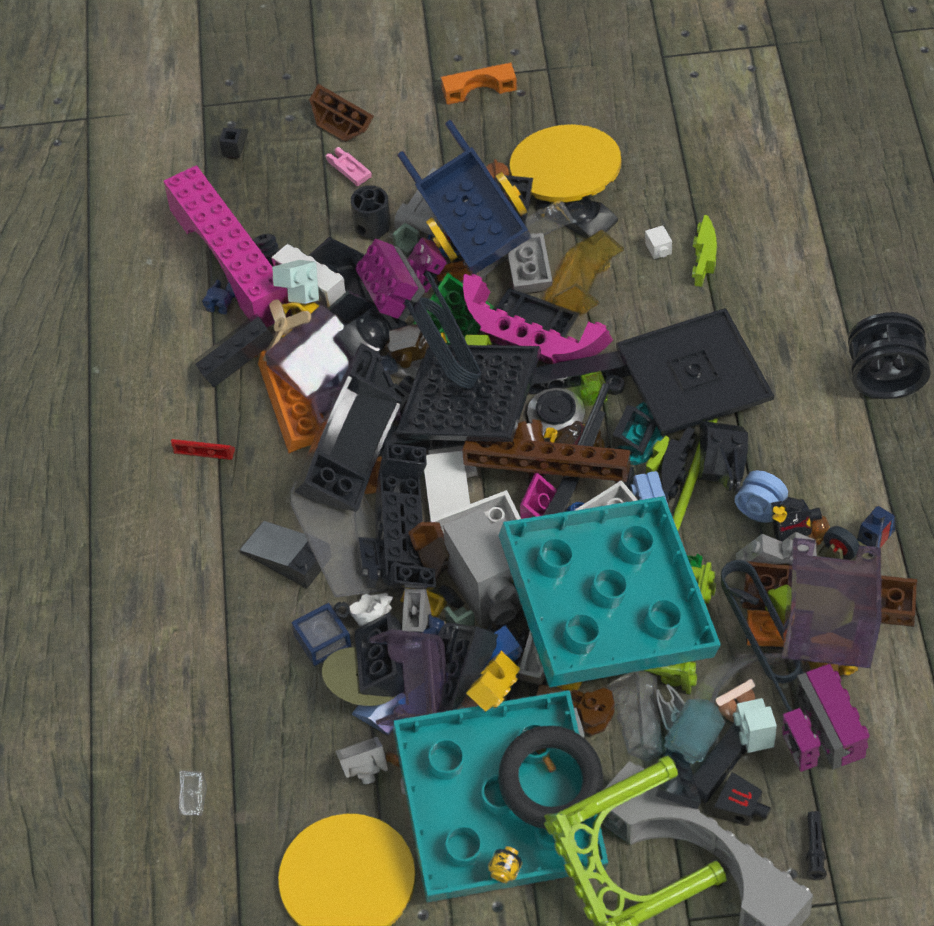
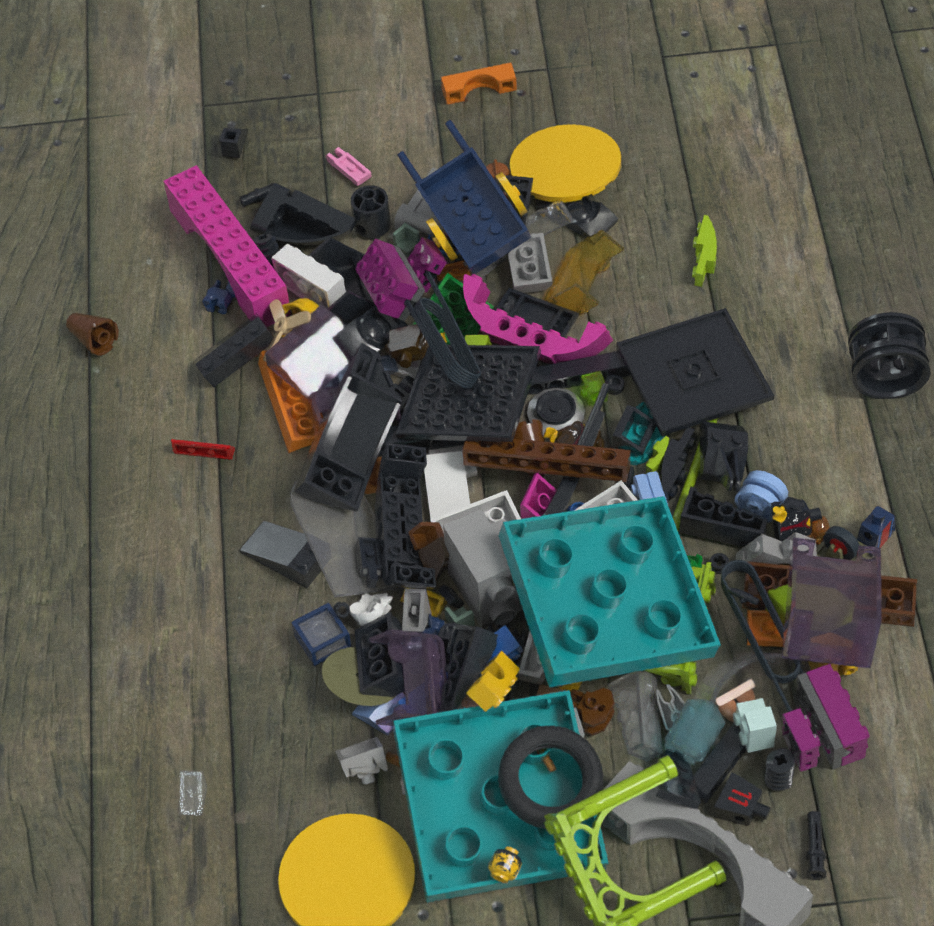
(93, 332): none -> reddish brown cone
(255, 196): none -> black pin
(299, 218): none -> black panel
(299, 279): light aqua brick -> none
(338, 114): reddish brown wedge -> none
(658, 242): white brick -> none
(714, 560): none -> black bush
(719, 521): none -> black wedge
(779, 769): none -> black piece

